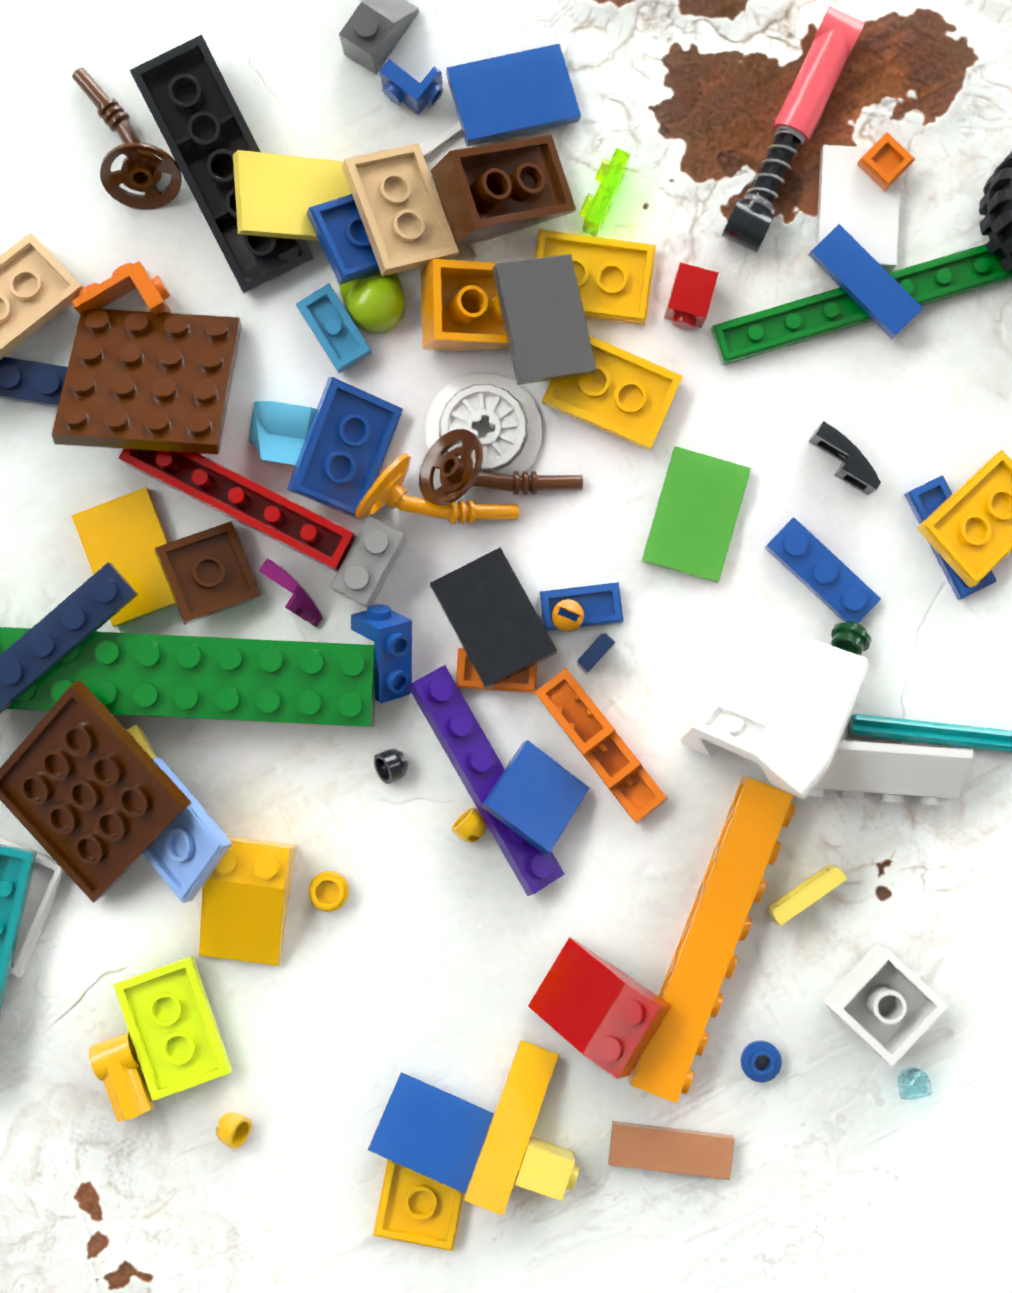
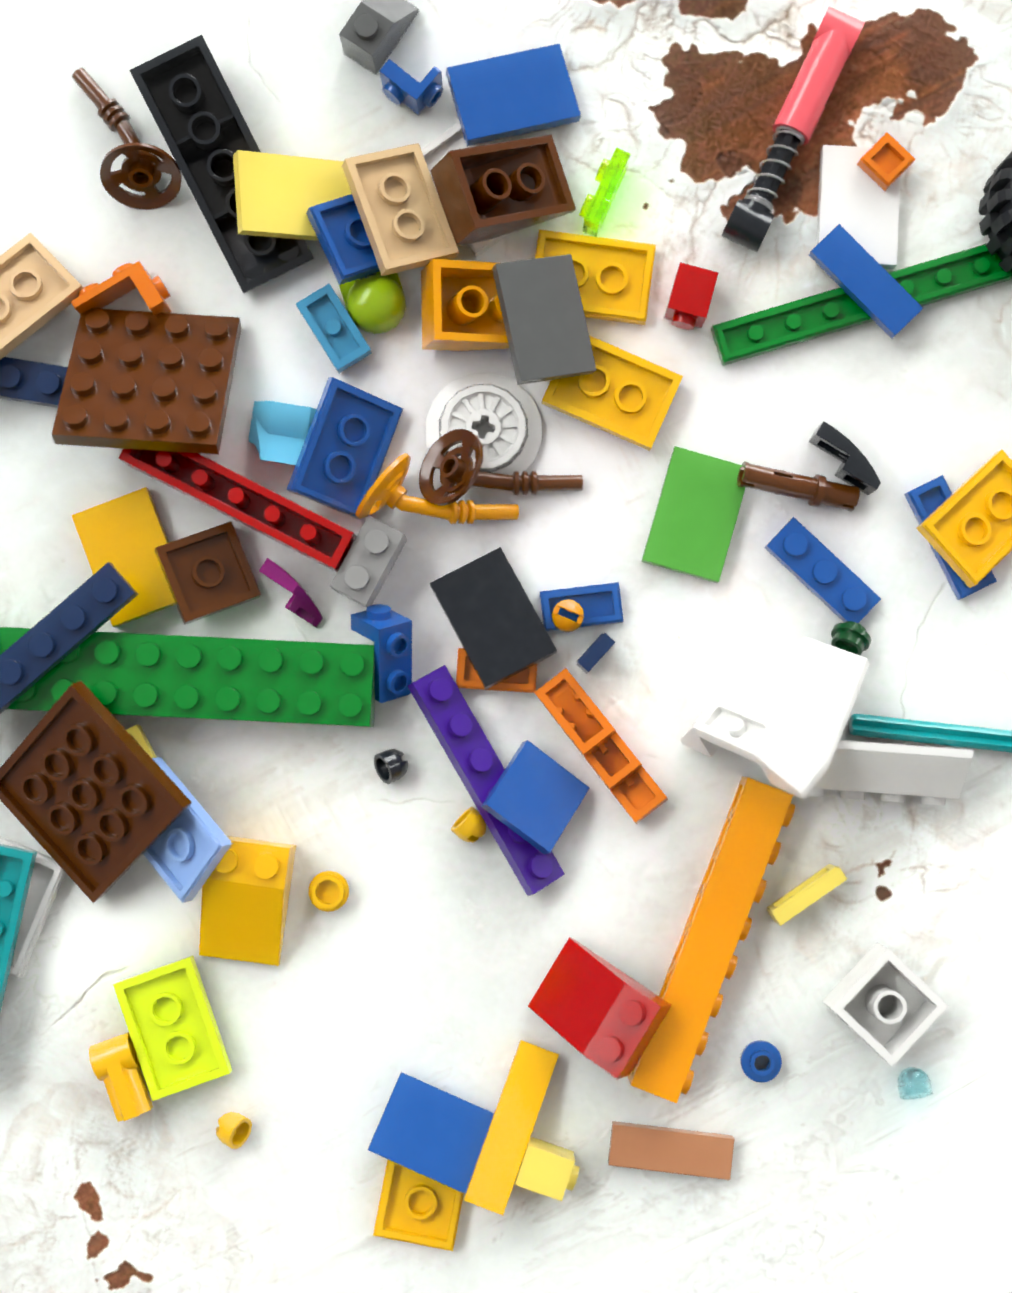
(812, 489): none -> reddish brown pin

